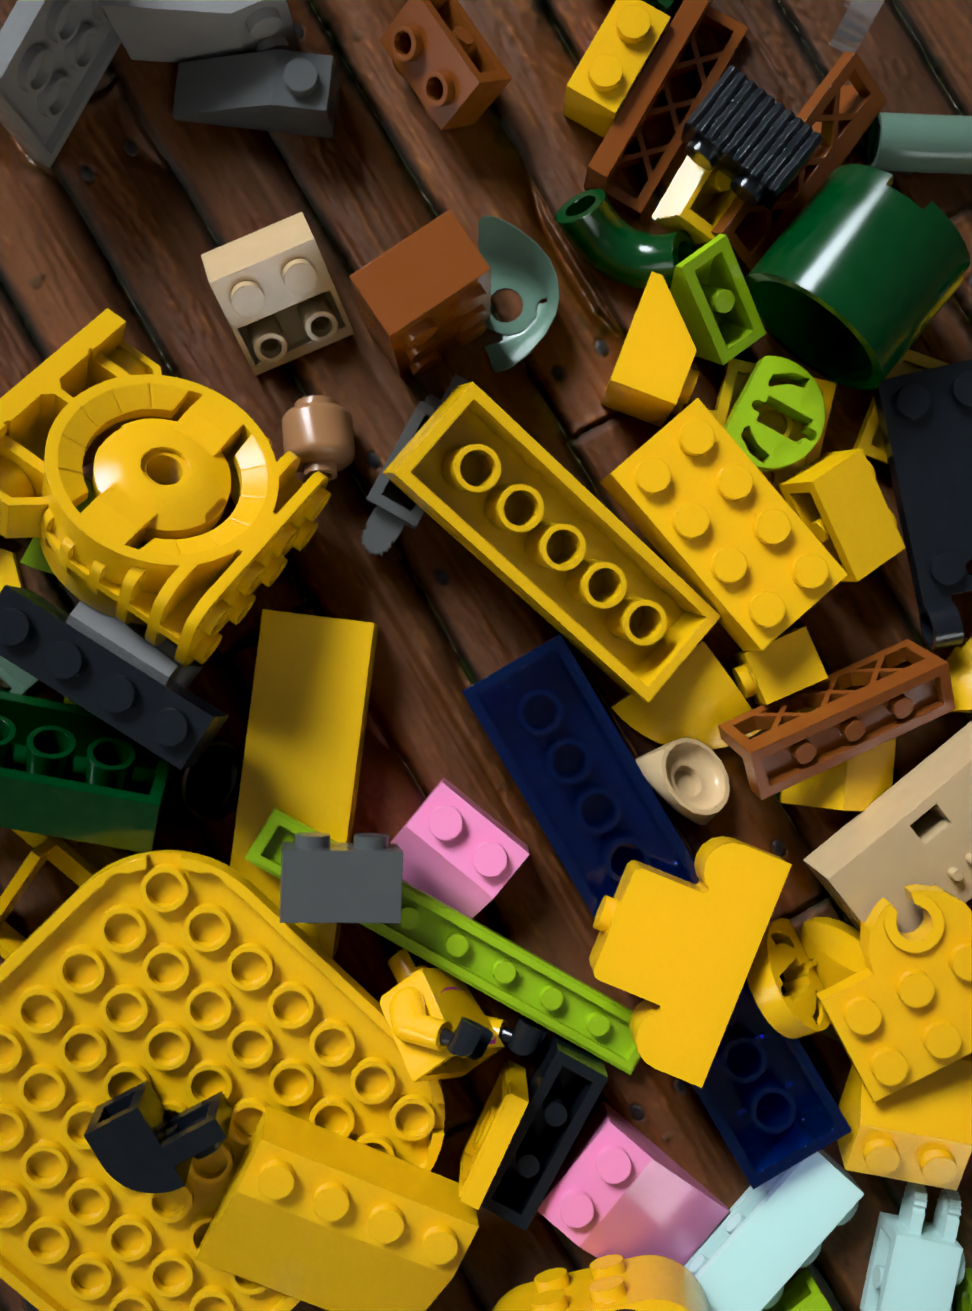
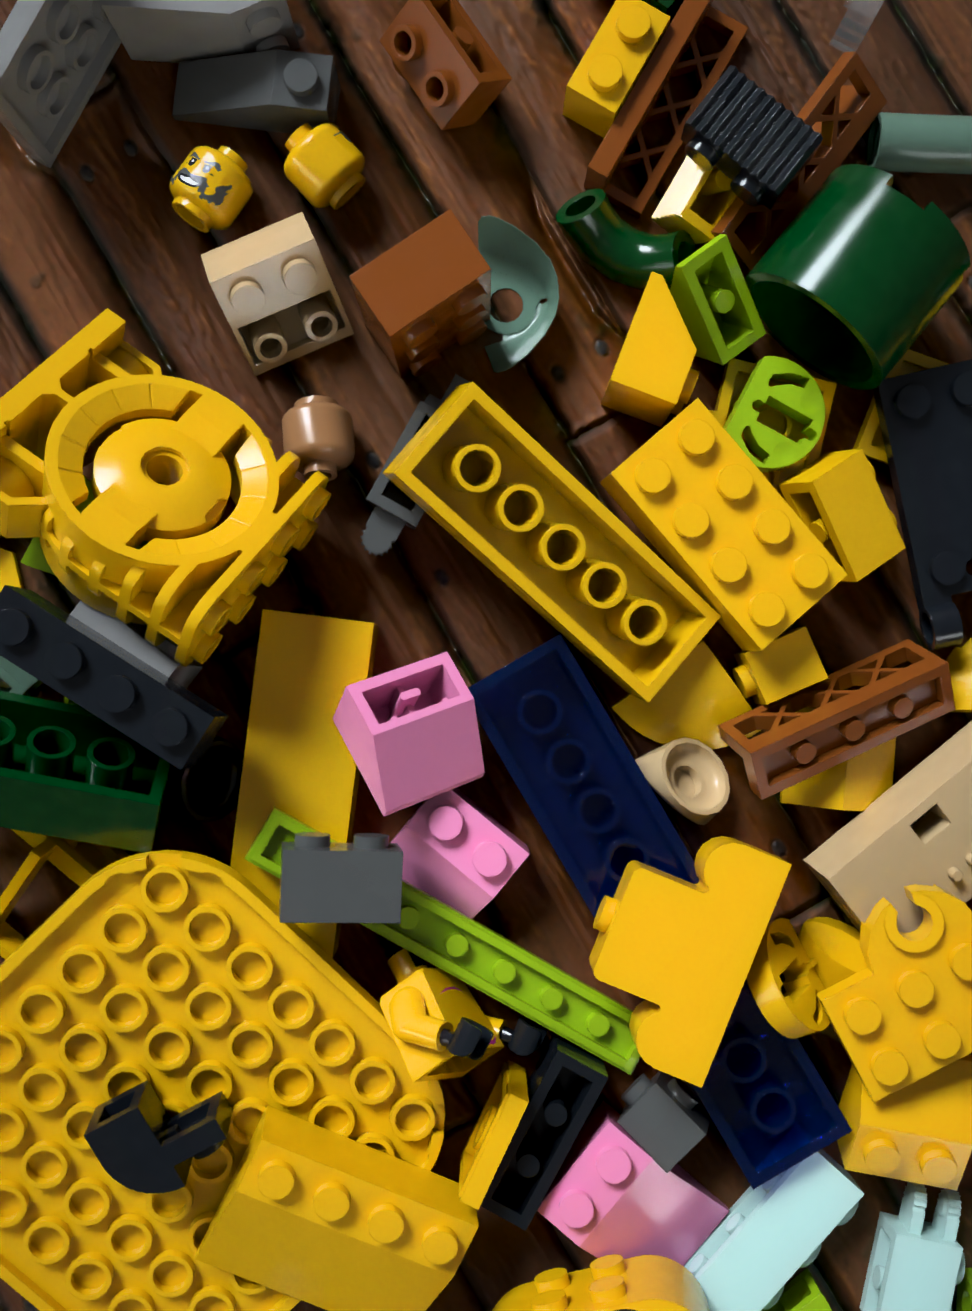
(210, 188): none -> yellow head
(324, 165): none -> yellow head
(412, 732): none -> bright pink slope
(664, 1117): none -> dark grey brick

